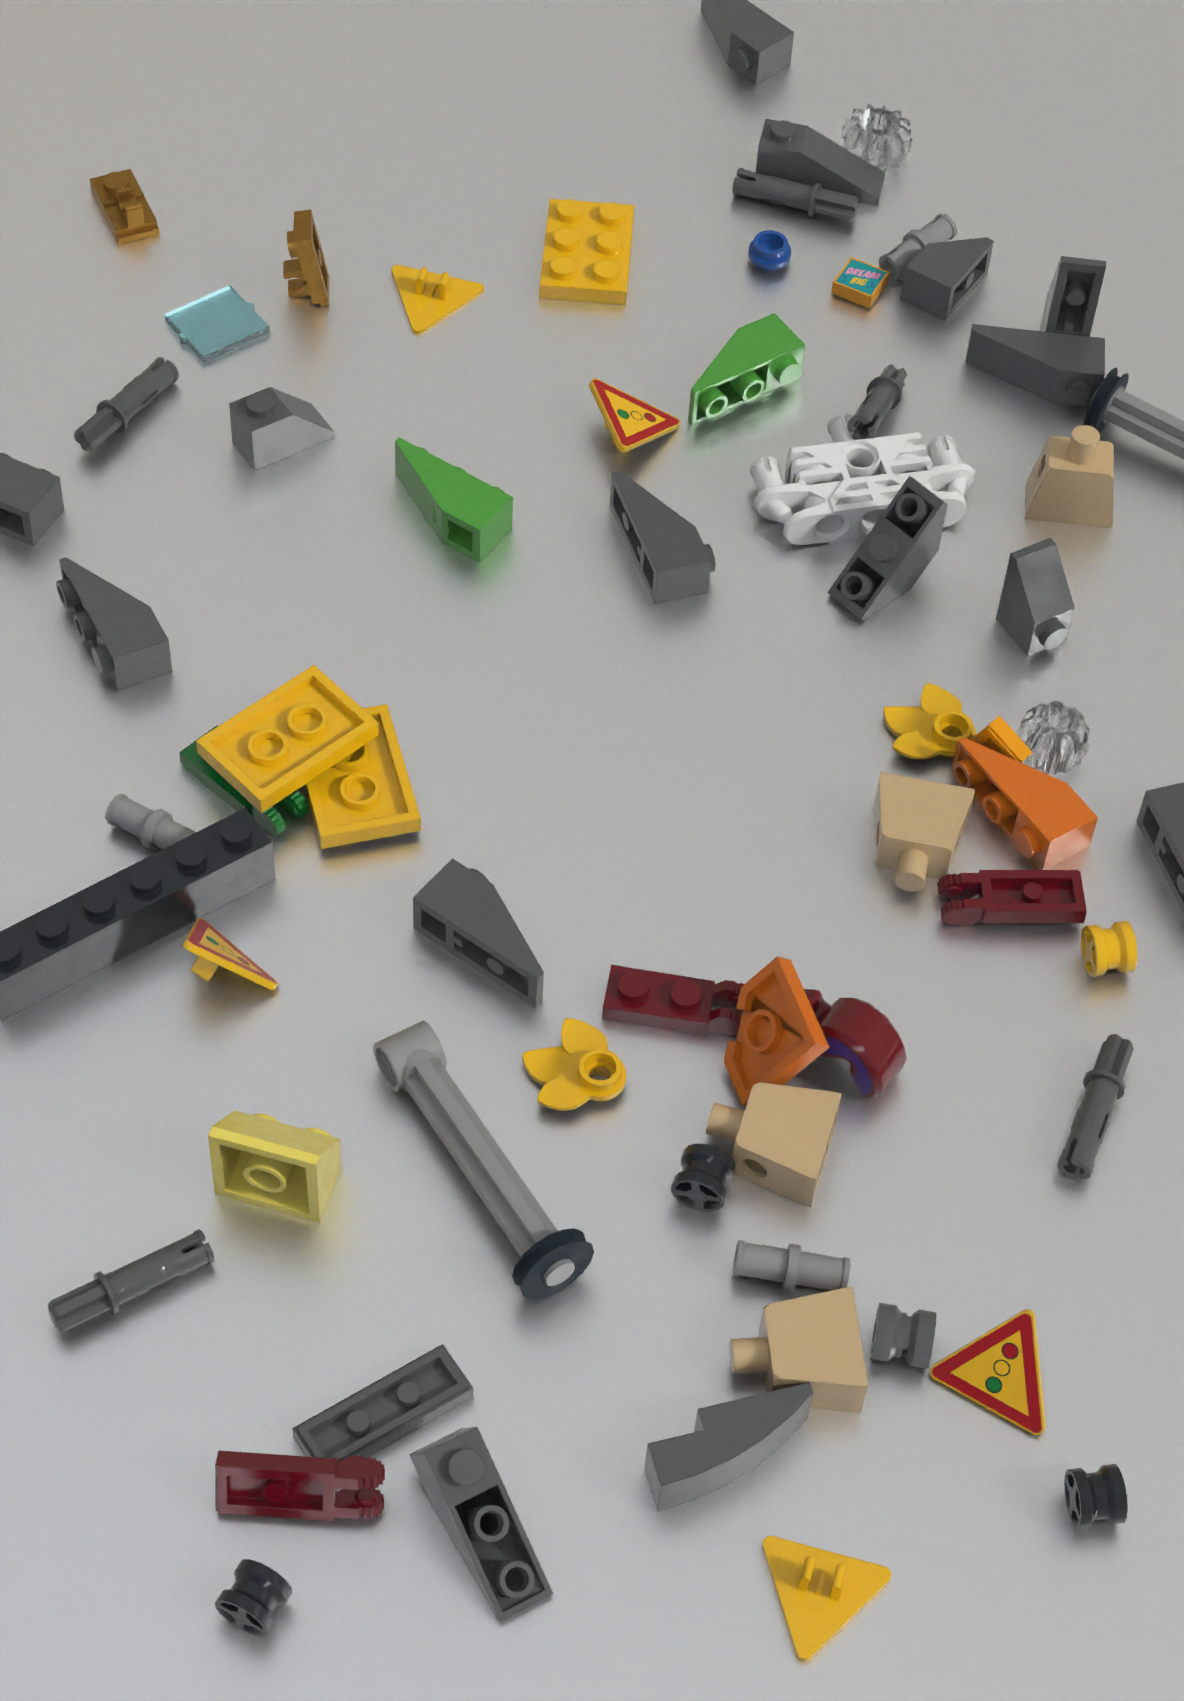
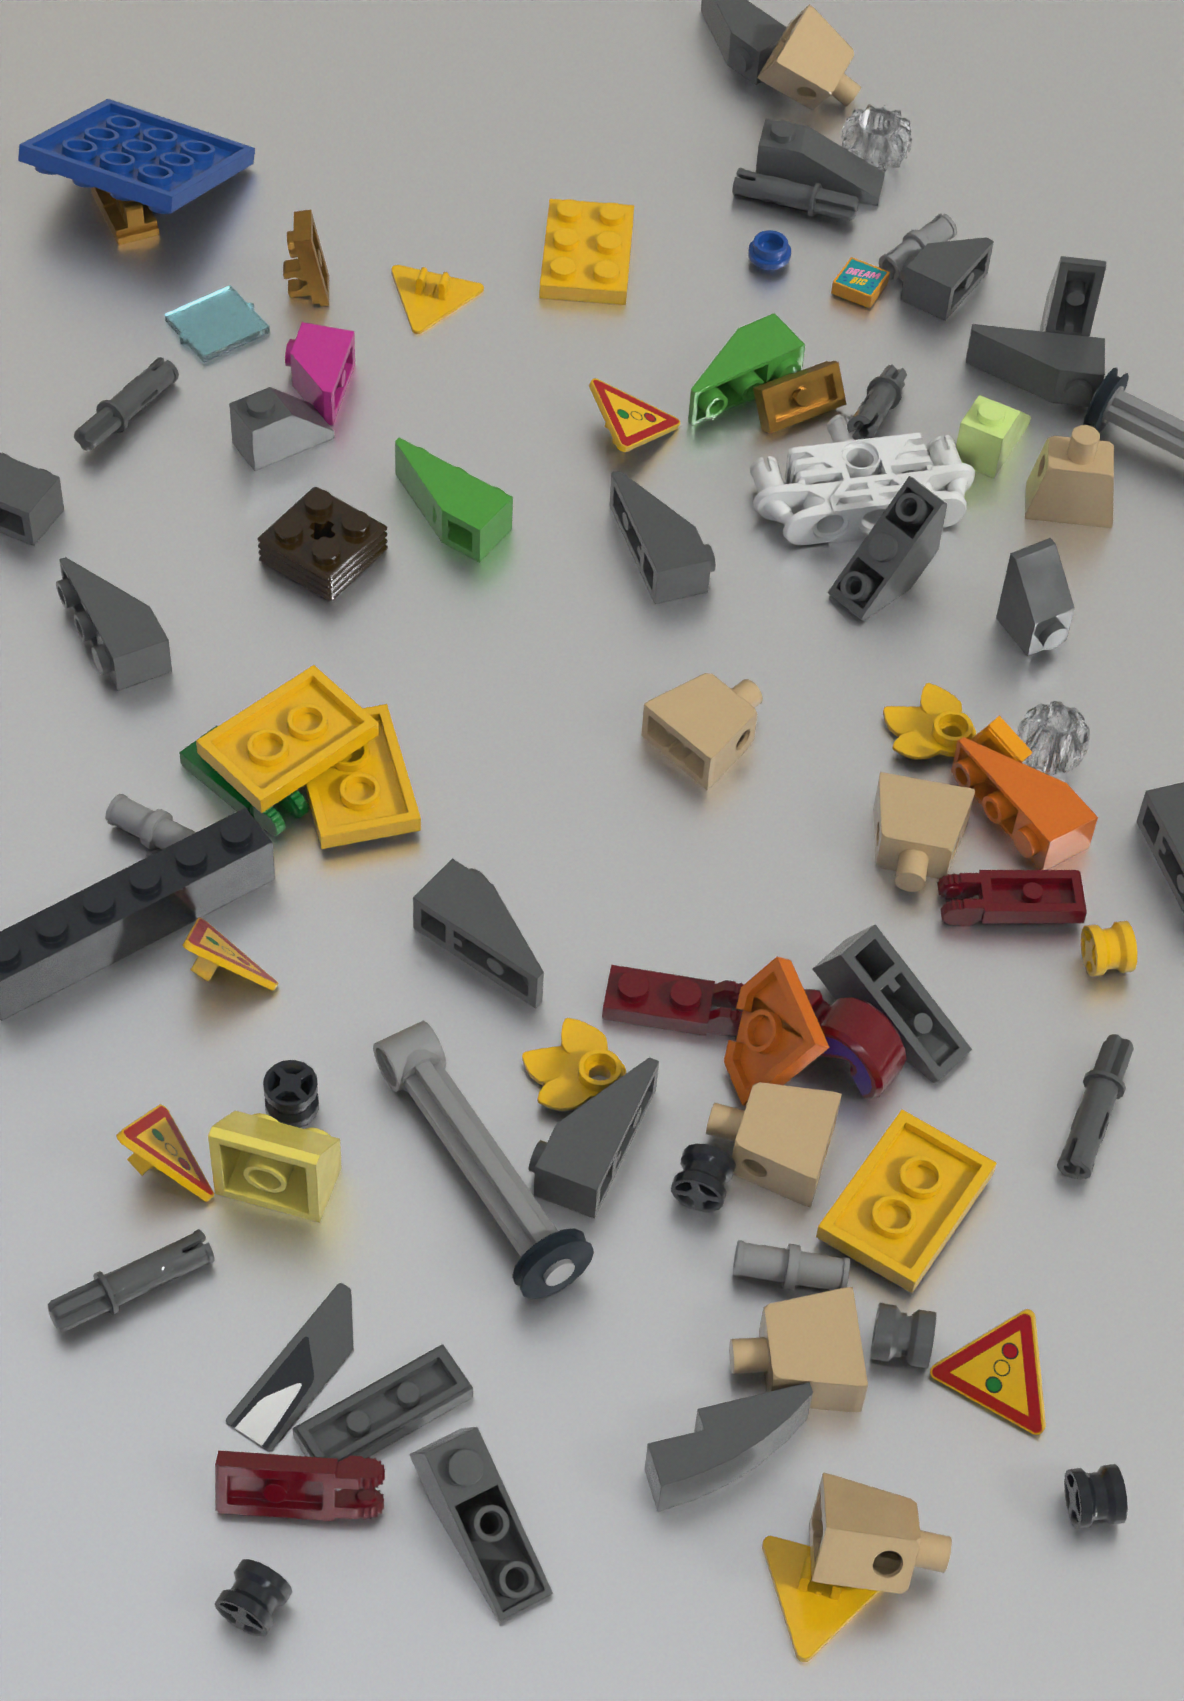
(136, 156): none -> blue plate
(161, 1145): none -> piece
(293, 1080): none -> black wheel
(297, 1372): none -> sticker
(321, 366): none -> dark pink slope
(322, 543): none -> dark brown brick
(592, 1141): none -> dark grey slope
(703, 725): none -> tan torso
(799, 396): none -> pearl gold plate
(811, 62): none -> tan torso
(870, 1538): none -> tan torso
(874, 972): none -> dark grey slope
(906, 1200): none -> yellow plate
(989, 435): none -> yellowish green slope

